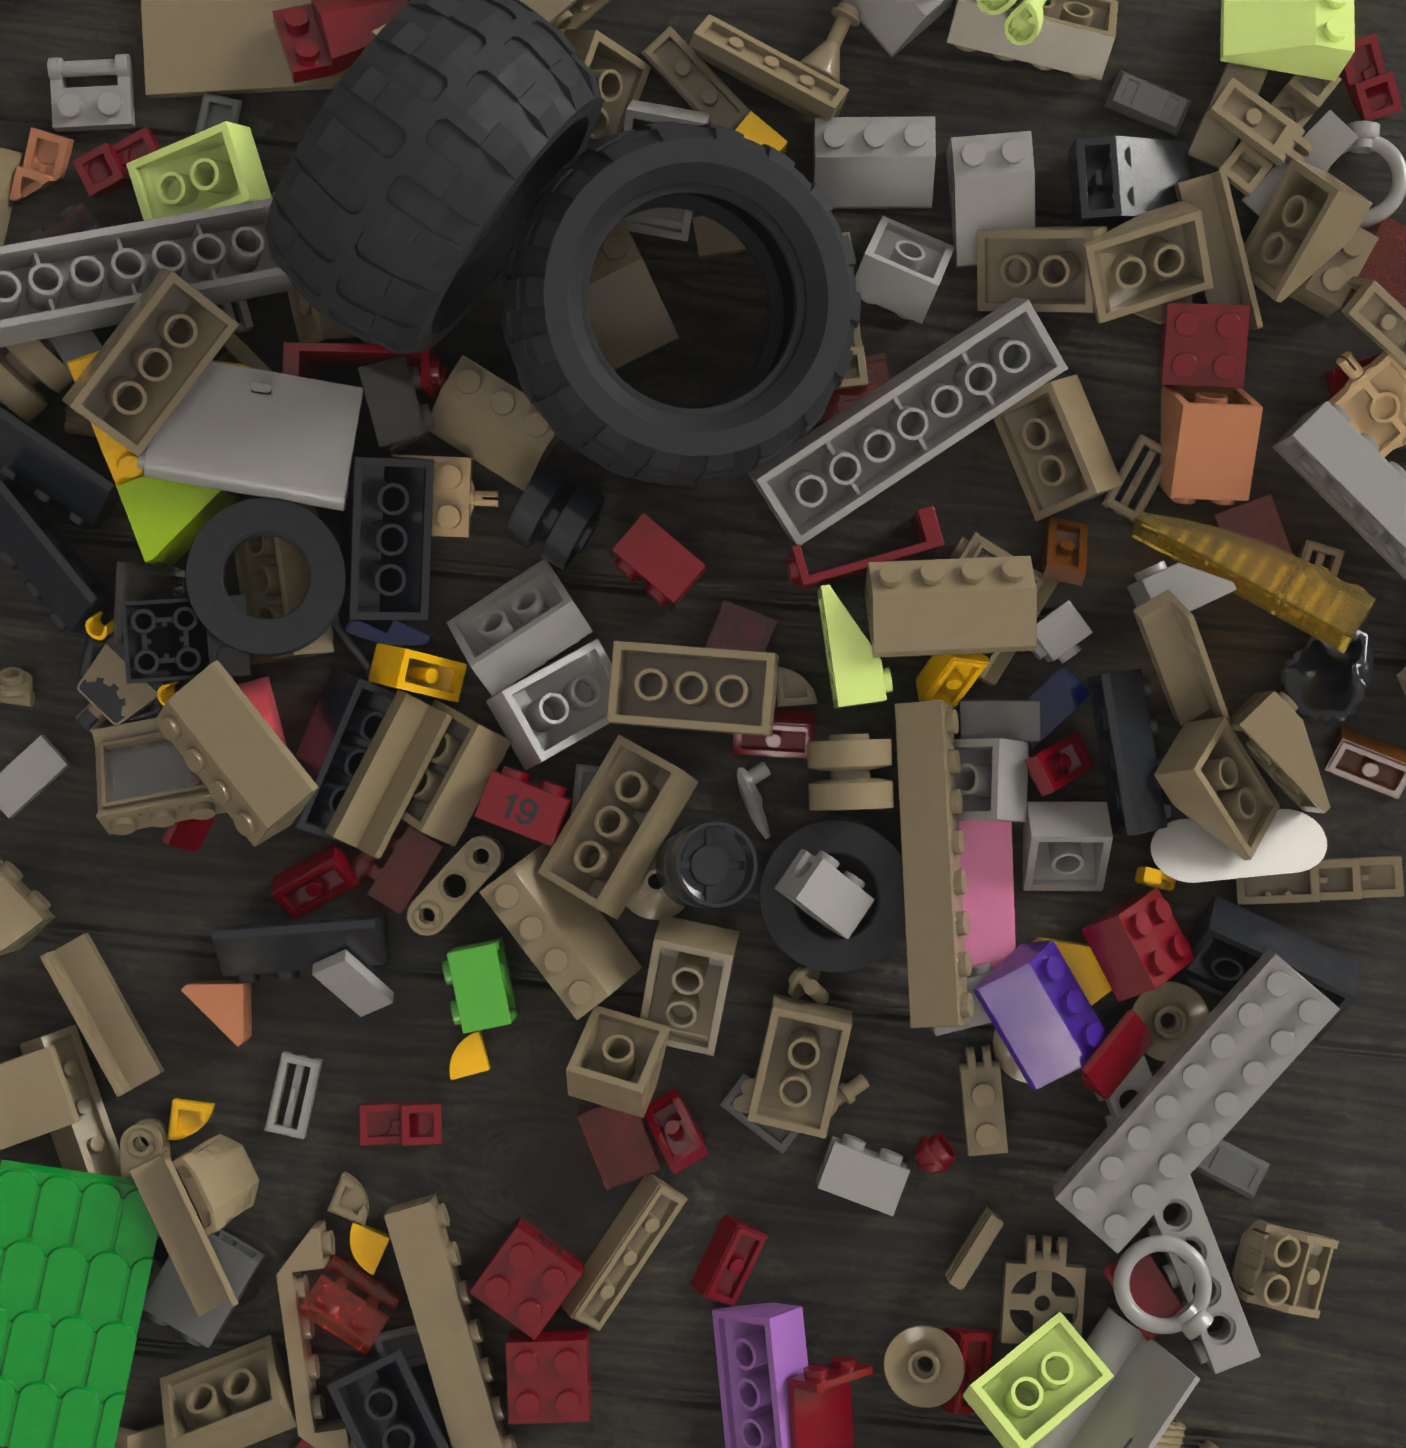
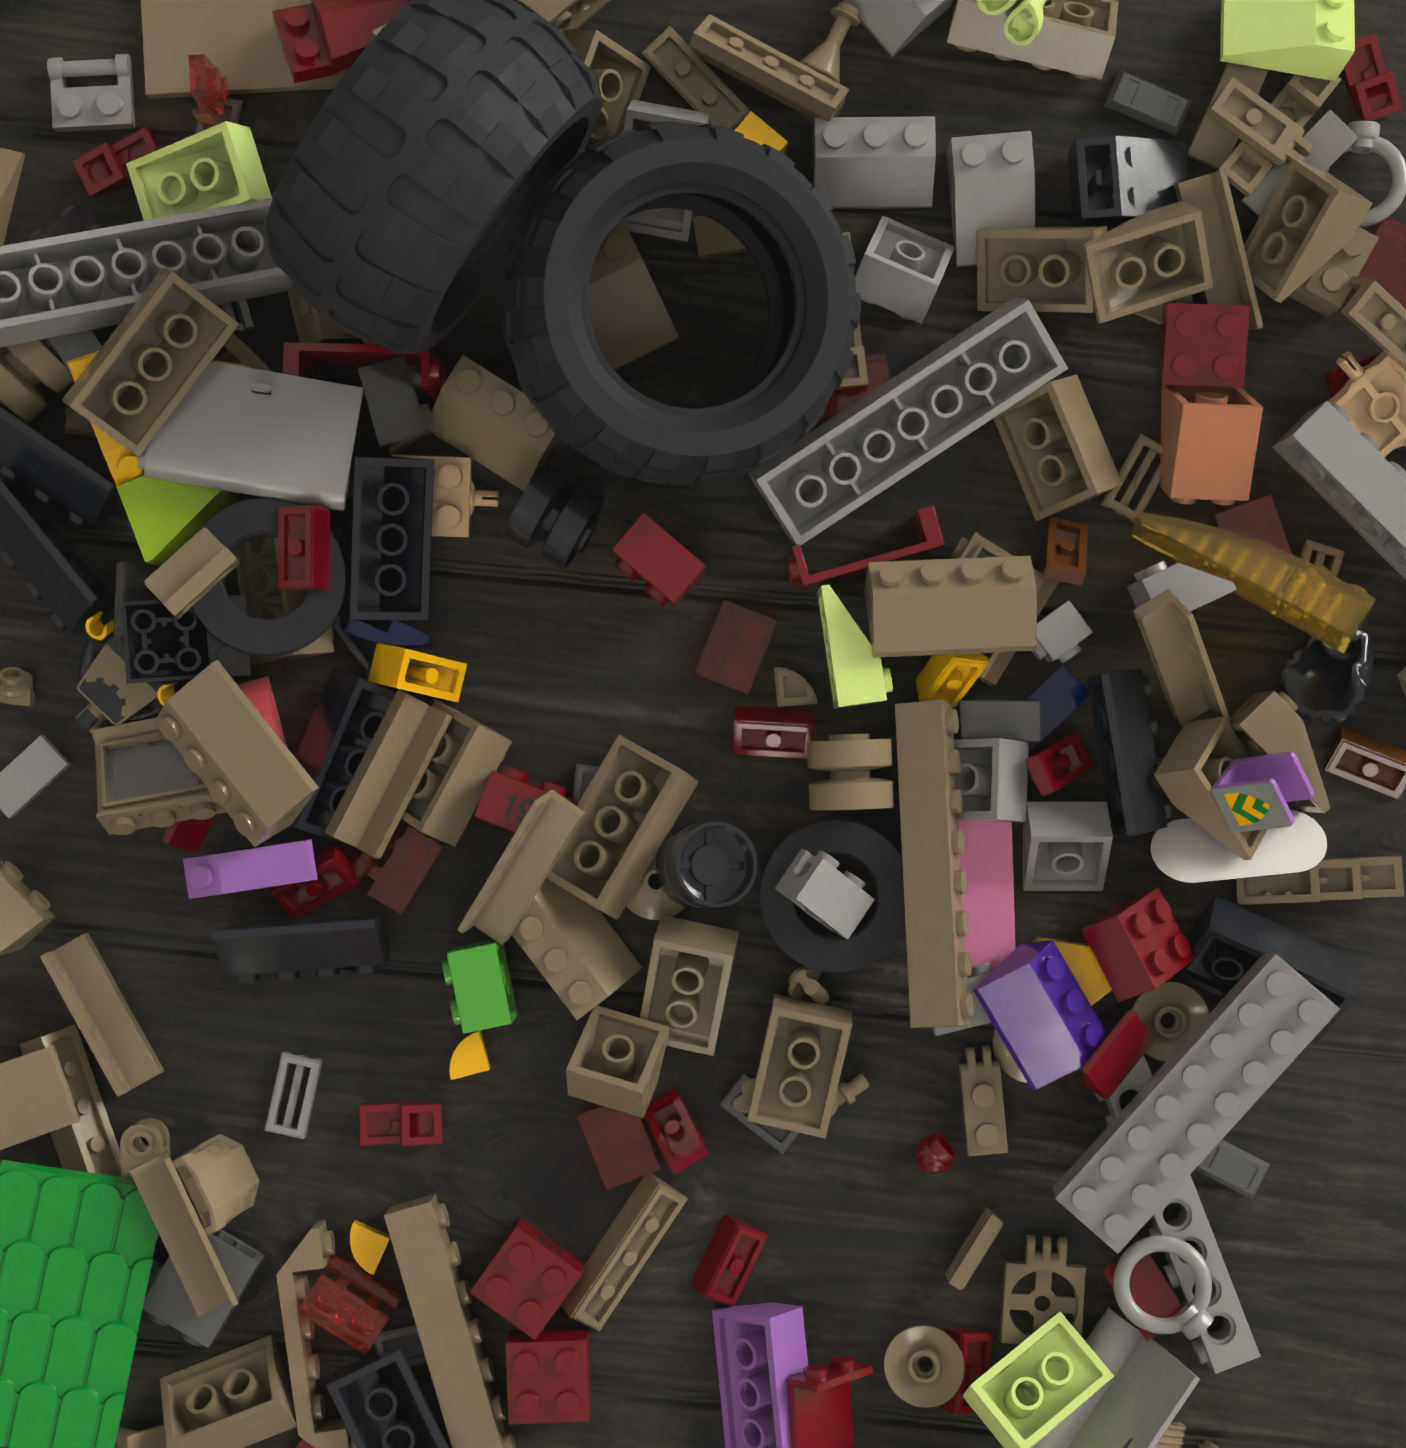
(43, 163): nougat slope -> none
(188, 1117): yellow tile -> none
(191, 572): none -> dark tan panel
(207, 89): none -> clear red plate
(225, 1004): nougat slope -> none
(250, 869): none -> medium lavender slope
(303, 548): none -> dark red slope
(350, 1200): dark tan tile -> none
(352, 983): light grey tile -> none
(437, 896): dark tan piece -> none
(518, 627): light grey slope -> none
(523, 867): none -> dark tan panel
(555, 705): light grey slope -> none
(693, 688): dark tan brick -> none
(751, 797): light grey bar -> none
(863, 1174): light grey brick -> none
(1154, 878): yellow tile -> none
(1256, 790): none -> piece
(1282, 1268): dark tan slope -> none

